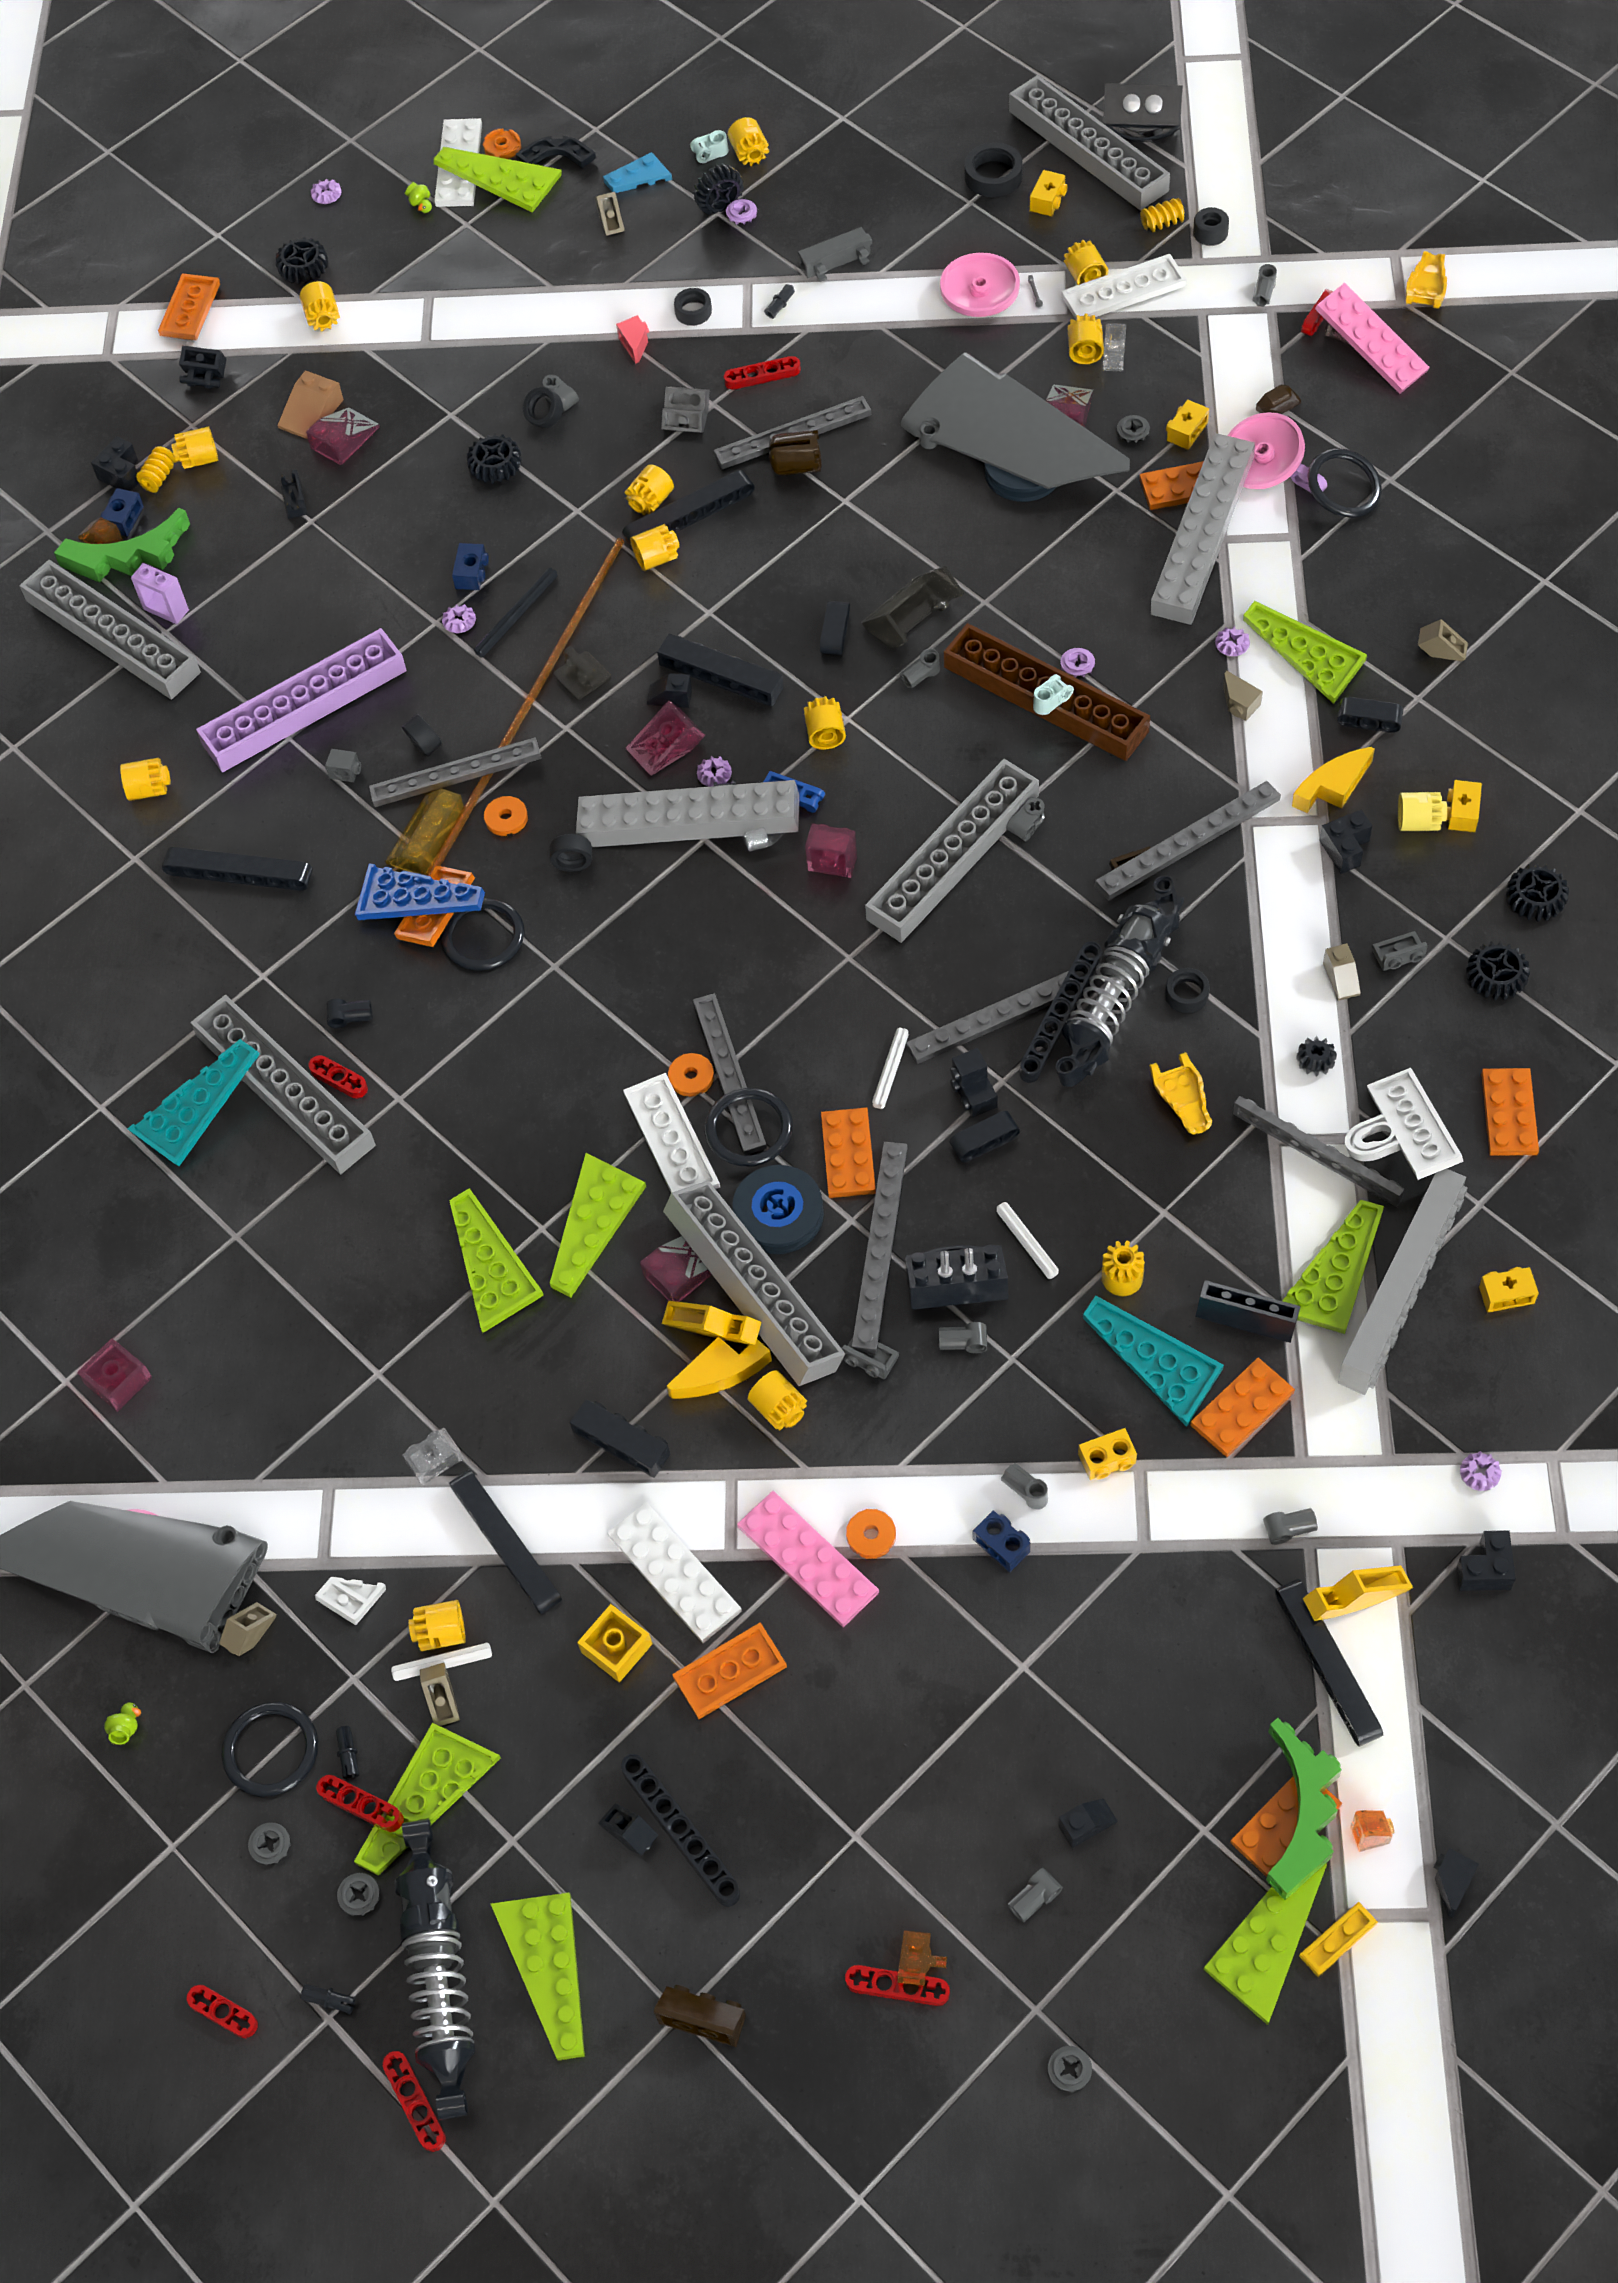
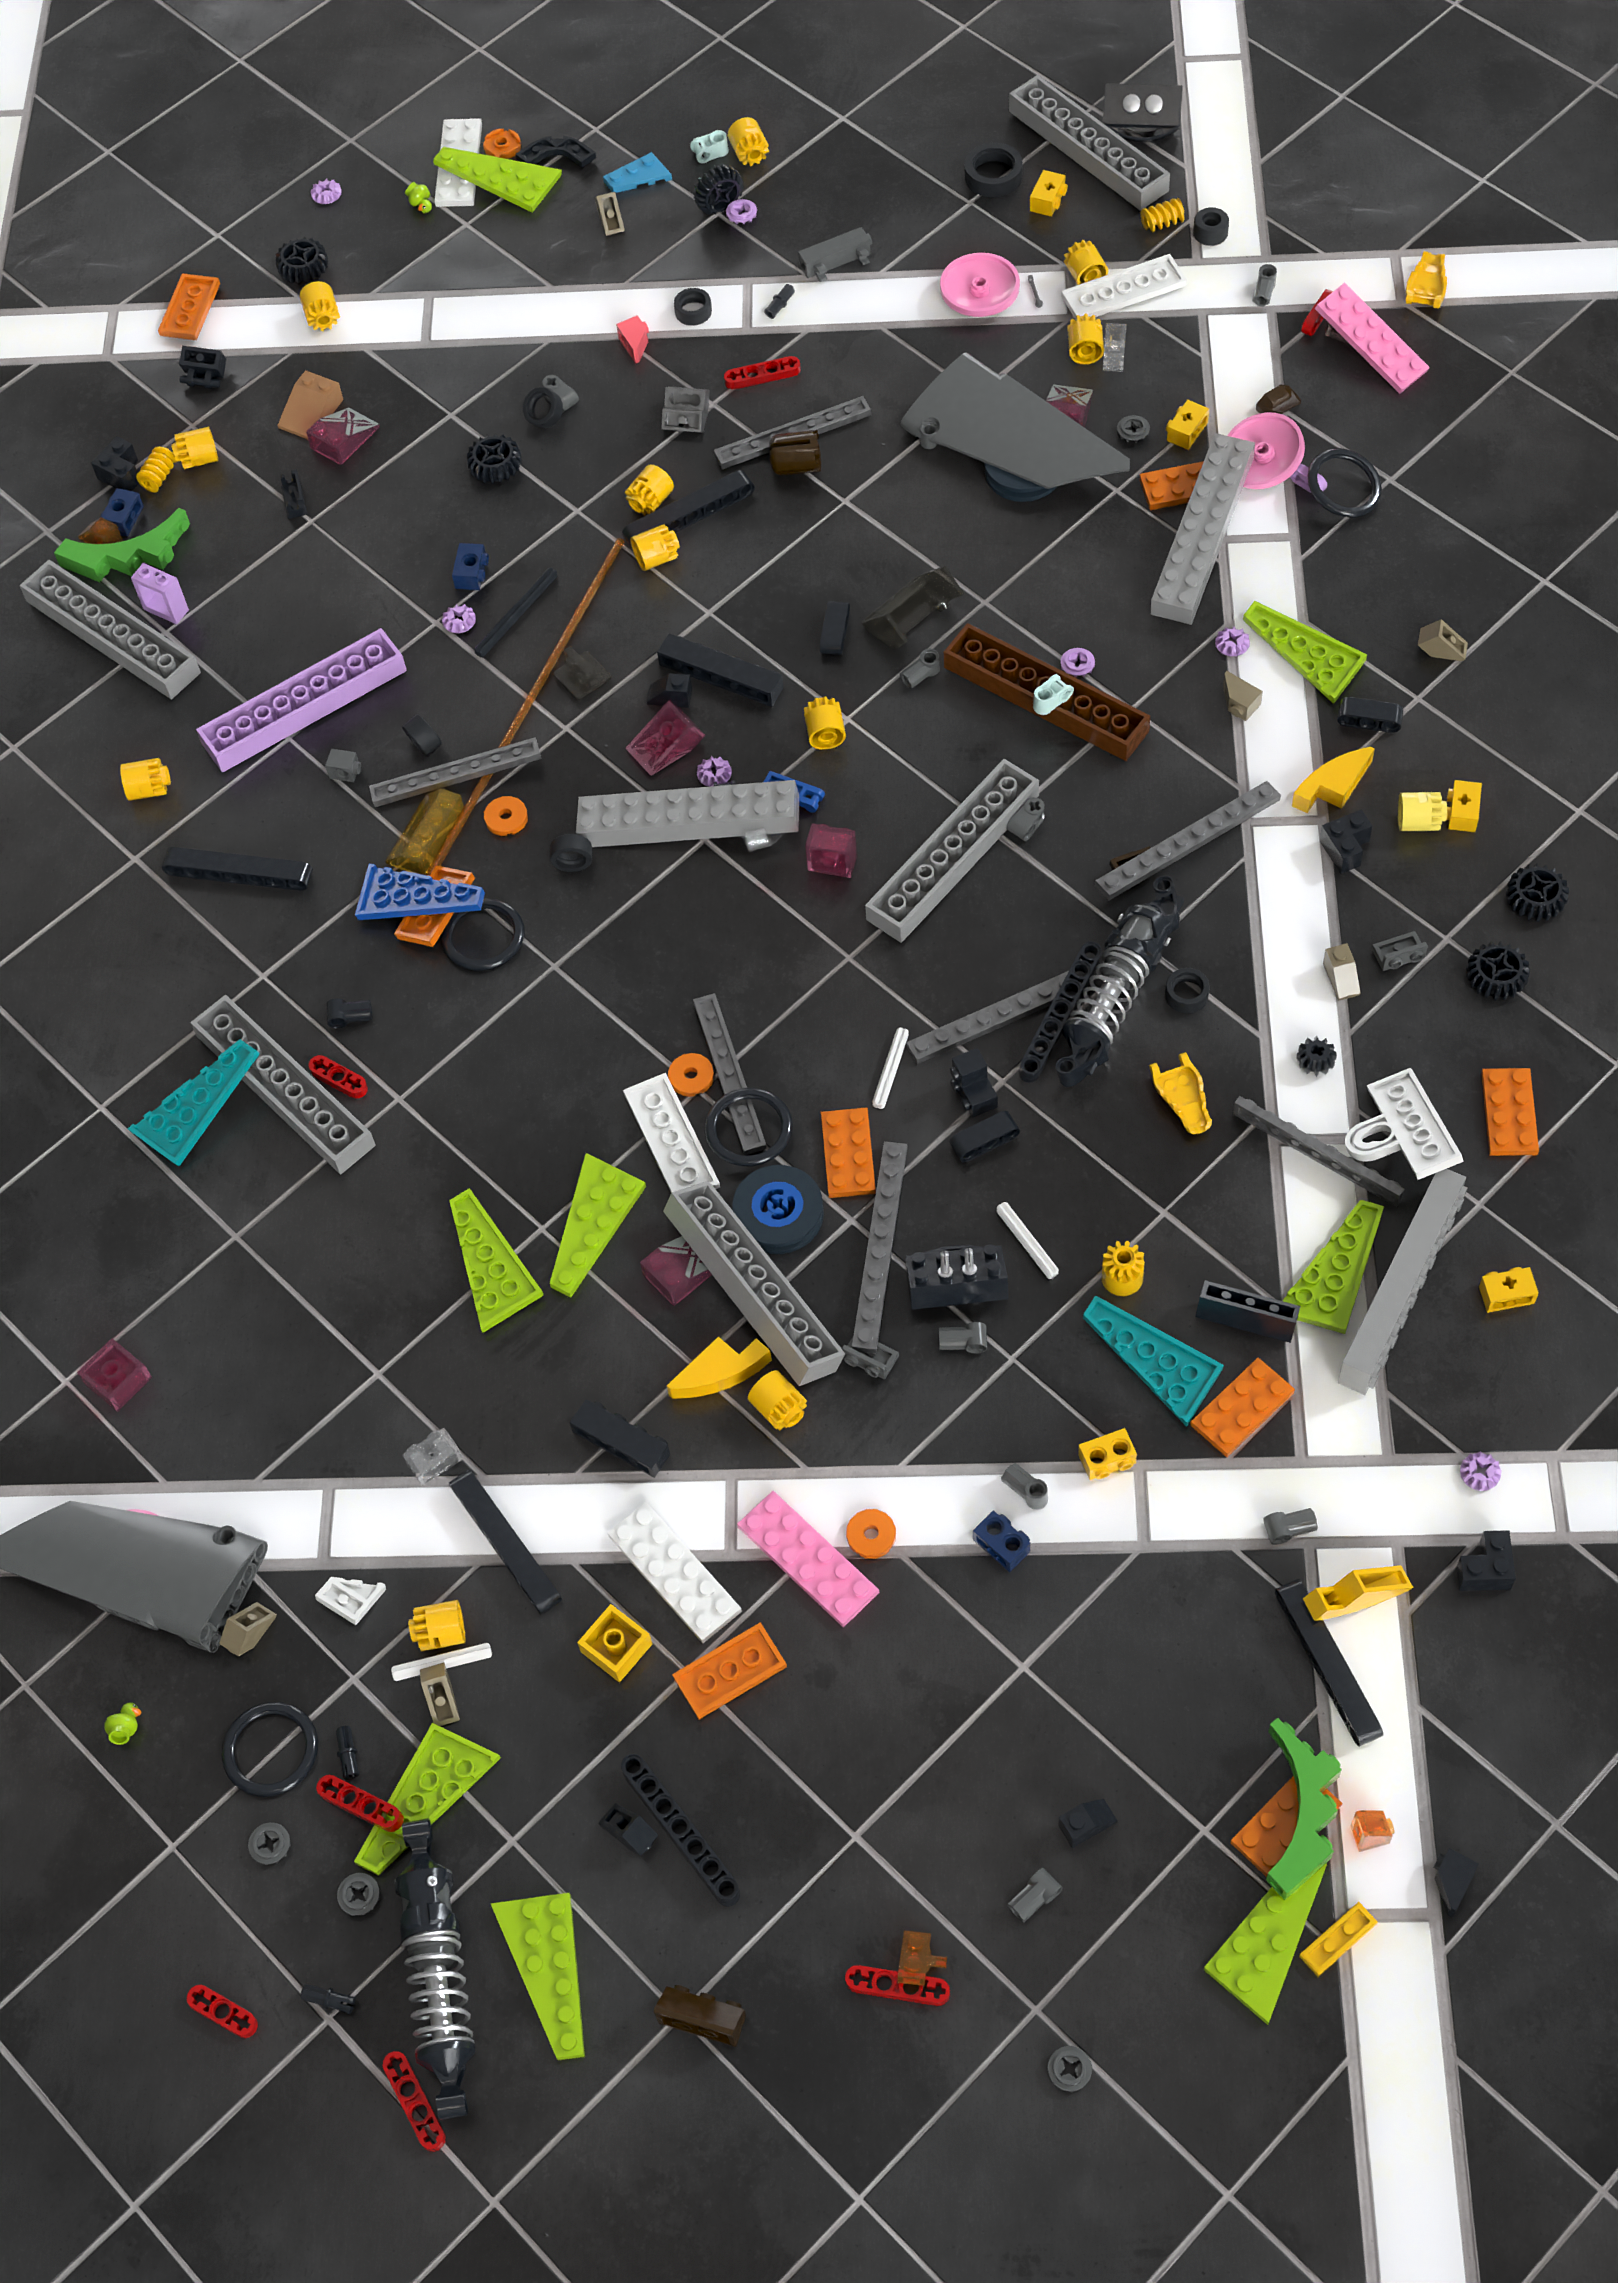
(711, 1322): yellow slope -> none

